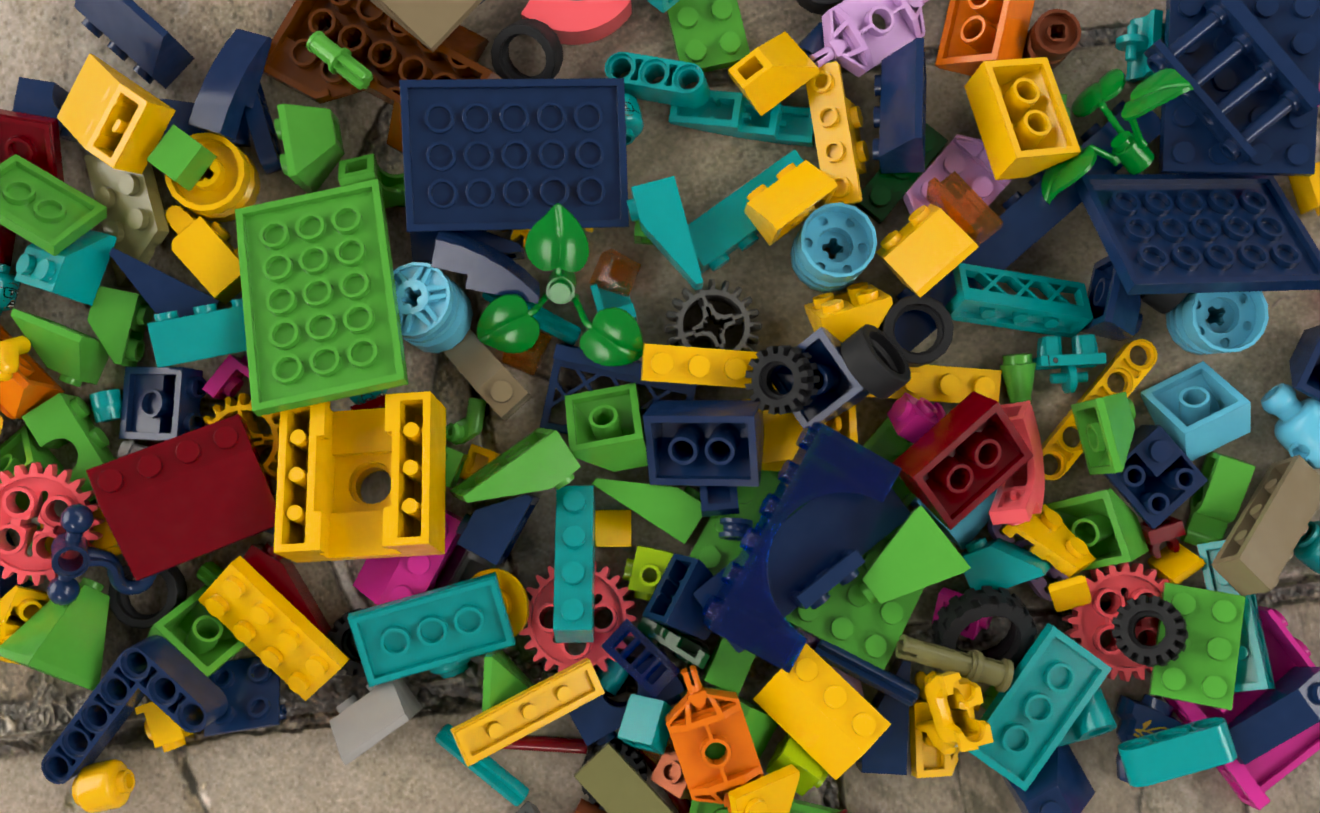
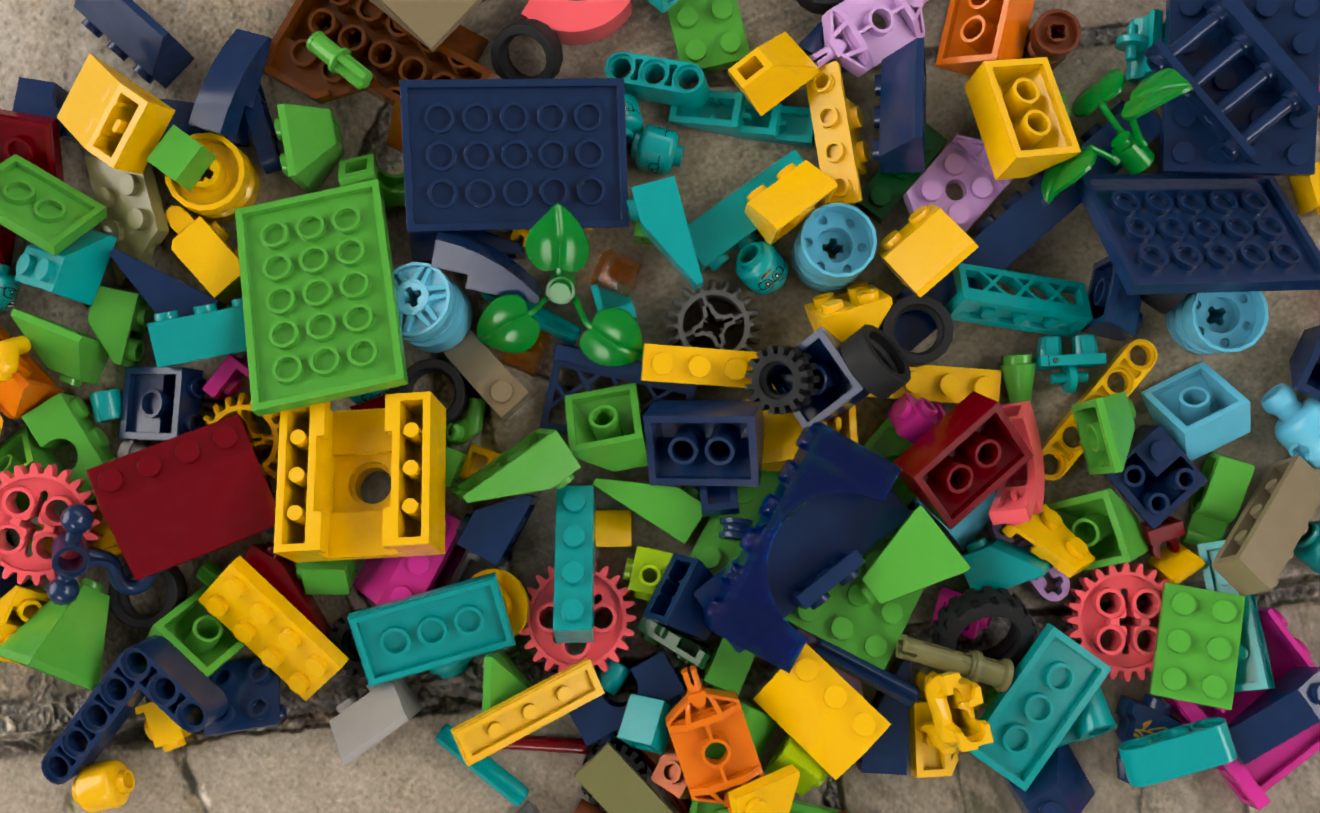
(327, 577): none -> bright green brick
(442, 367): none -> black tyre
(618, 635): clear blue slope -> none
(657, 150): none -> teal head
(761, 267): none -> teal head
(964, 207): clear orange panel -> none
(1070, 593): yellow slope -> none
(1150, 607): black tyre -> none

